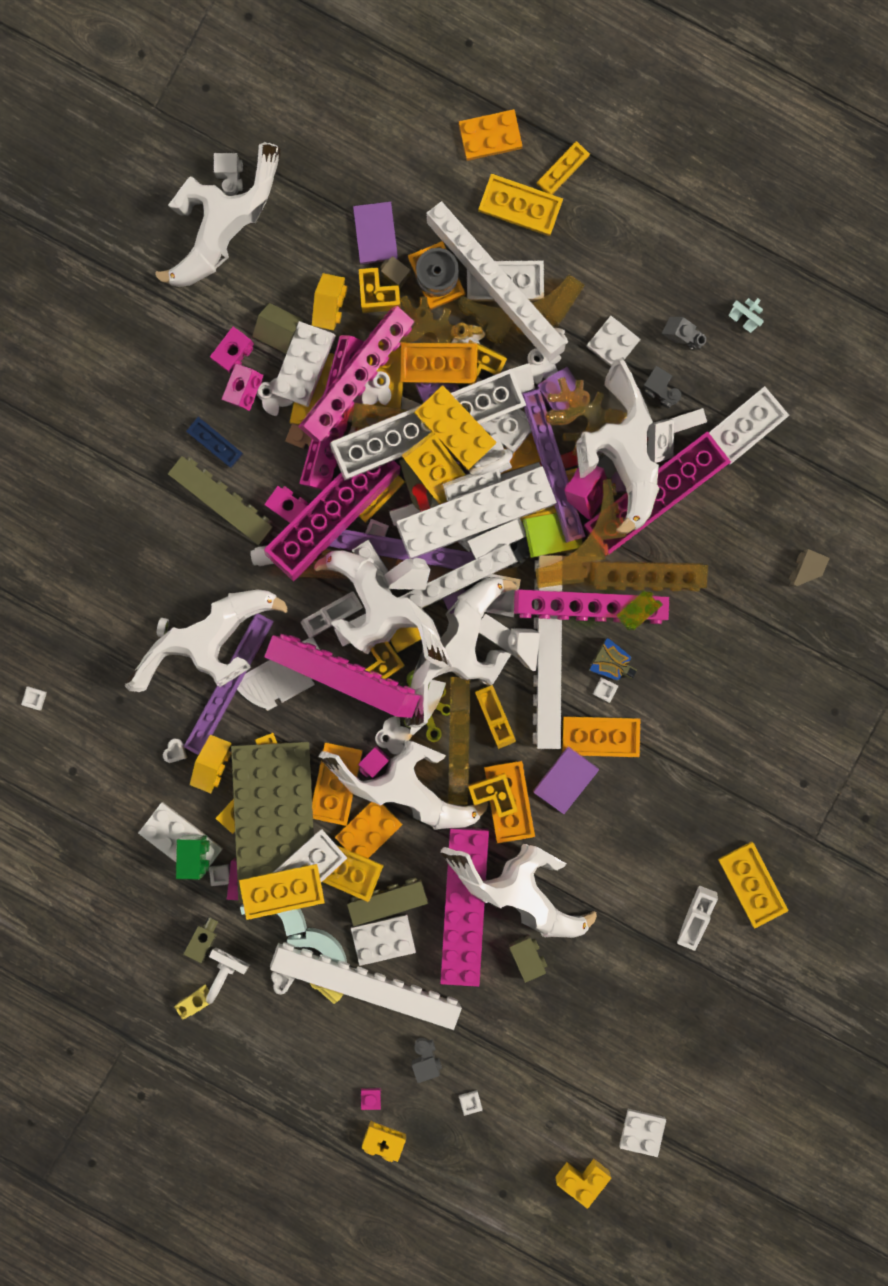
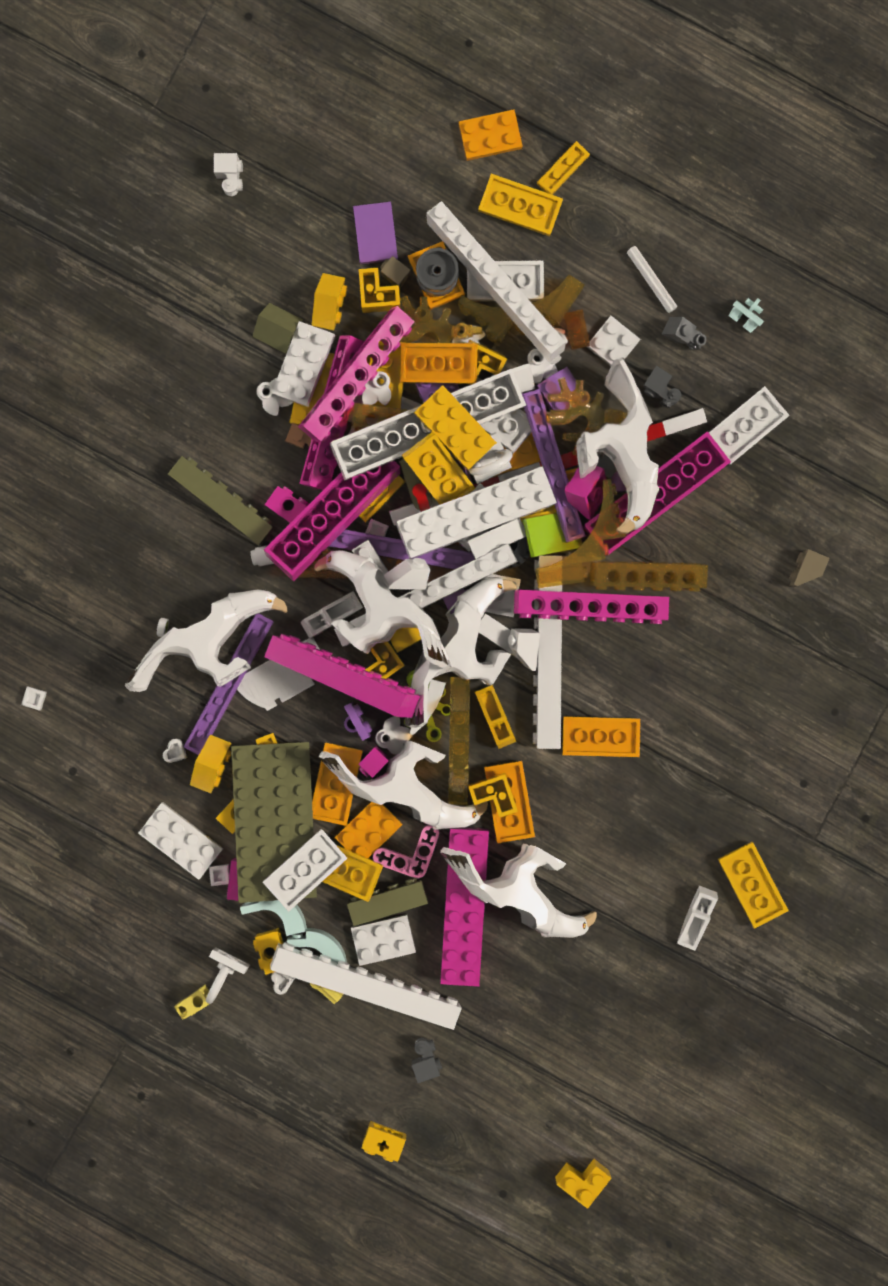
(191, 856): green brick -> none
(197, 948): olive torso -> none
(214, 442): dark blue plate -> none
(222, 218): white animal -> none
(233, 339): dark pink brick -> none
(242, 387): dark pink brick -> none
(263, 941): none -> yellow brick
(281, 891): yellow plate -> none
(354, 712): none -> medium lavender plate
(370, 1098): dark pink plate -> none
(410, 861): none -> bright pink beam
(469, 484): white tile -> none
(470, 1102): white tile -> none
(527, 958): olive brick -> none
(566, 780): medium lavender tile -> none
(577, 329): none -> clear orange plate
(605, 690): white tile -> none
(612, 662): torso -> none
(638, 610): clear neon green hinge -> none
(642, 1132): white plate -> none
(651, 279): none -> white axle
(660, 440): white plate -> none

